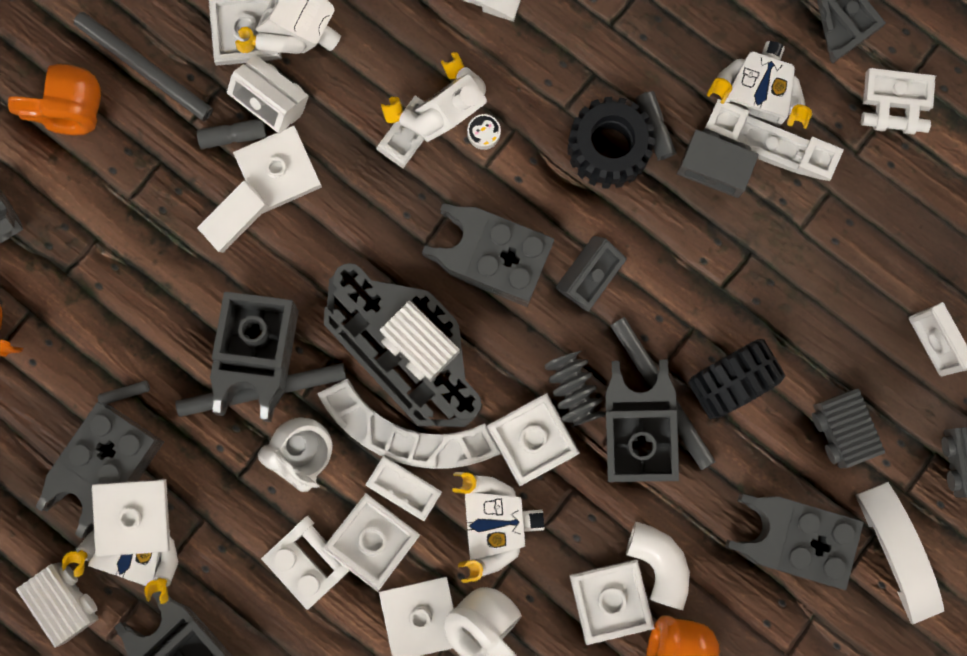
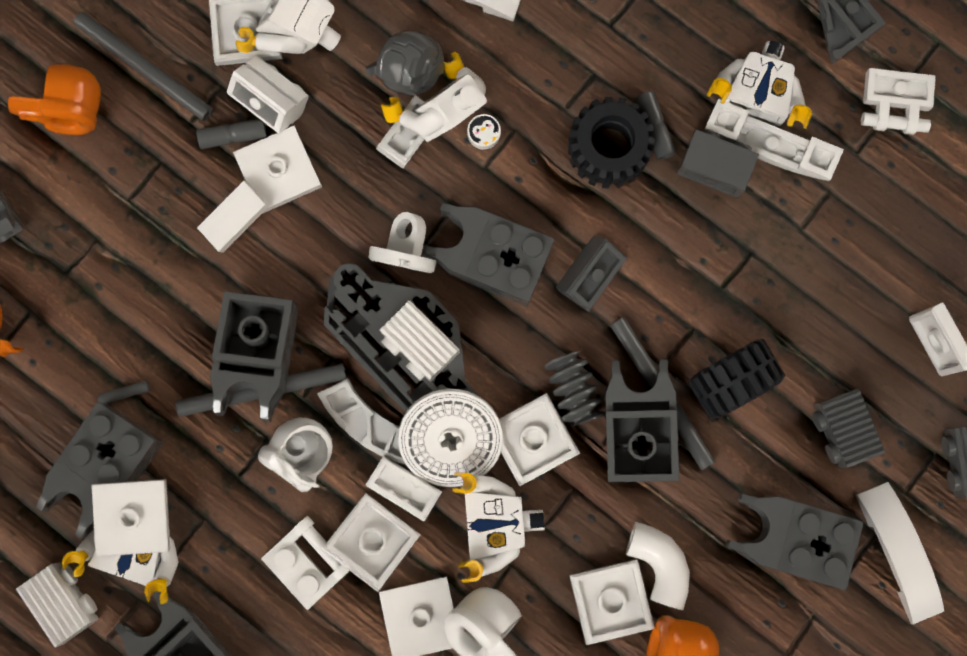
(402, 250): none -> white tile
(409, 63): none -> dark grey helmet
(467, 418): none -> white piece

